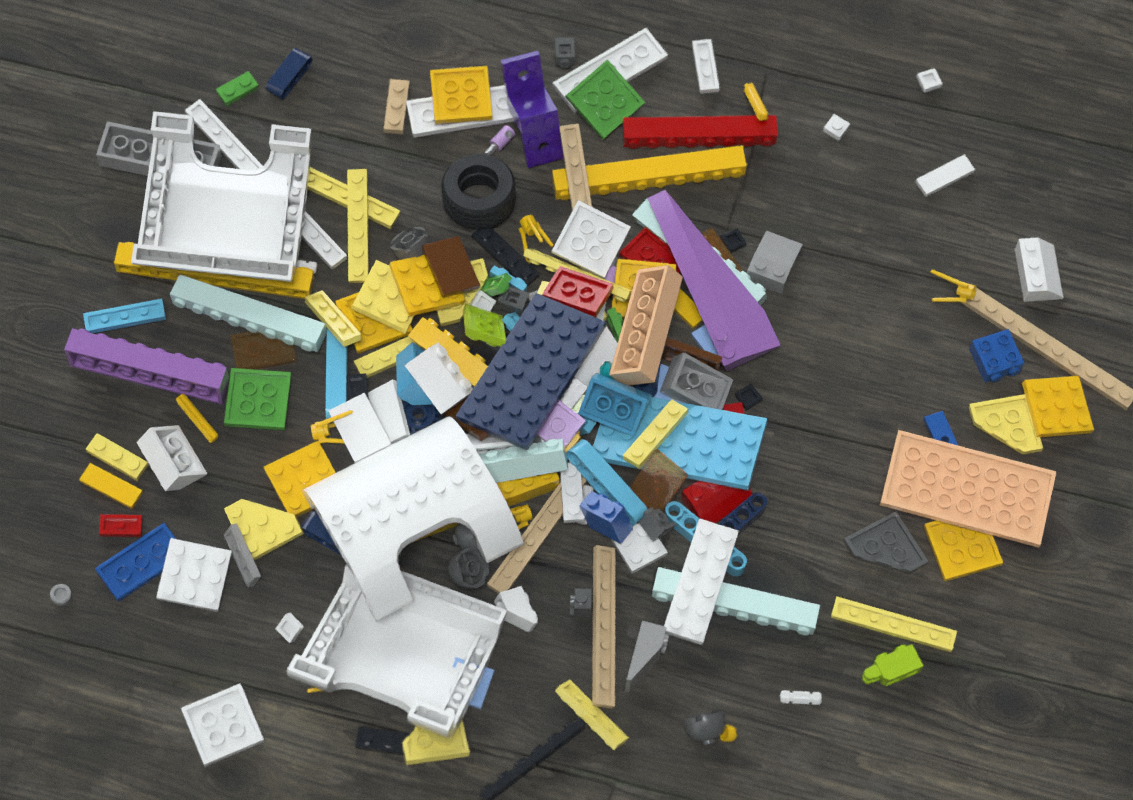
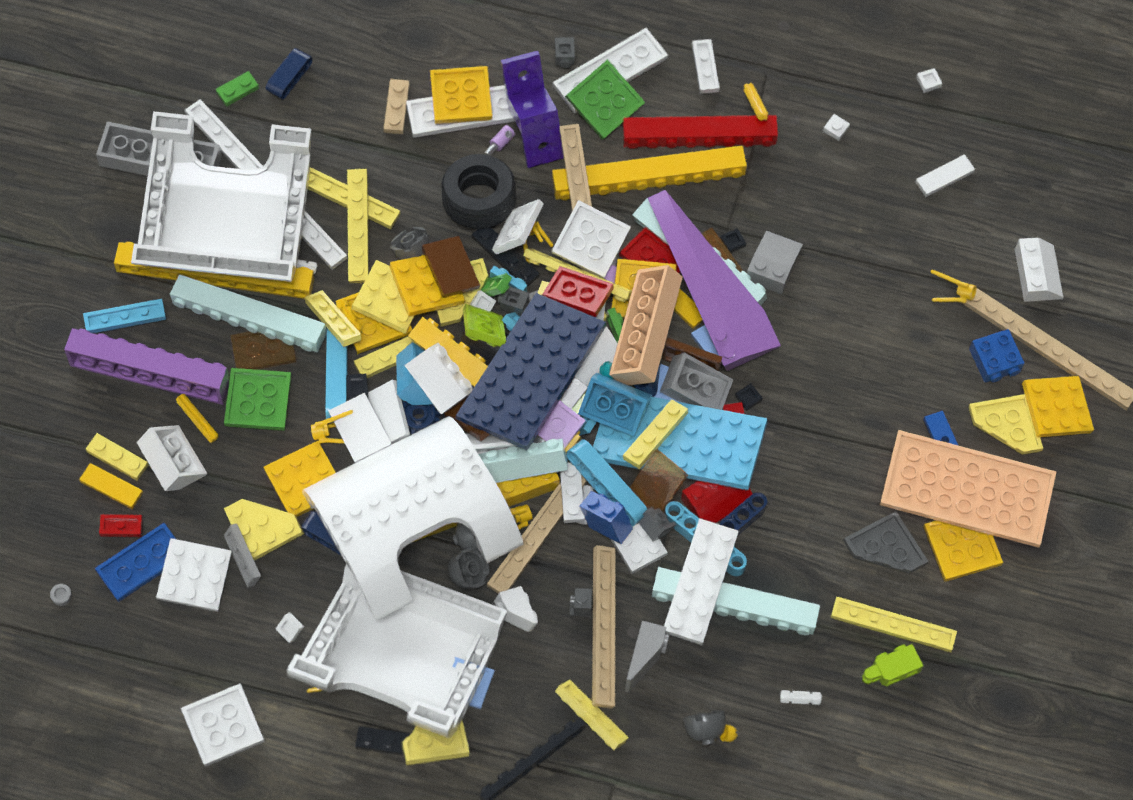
(517, 226): none -> white tile

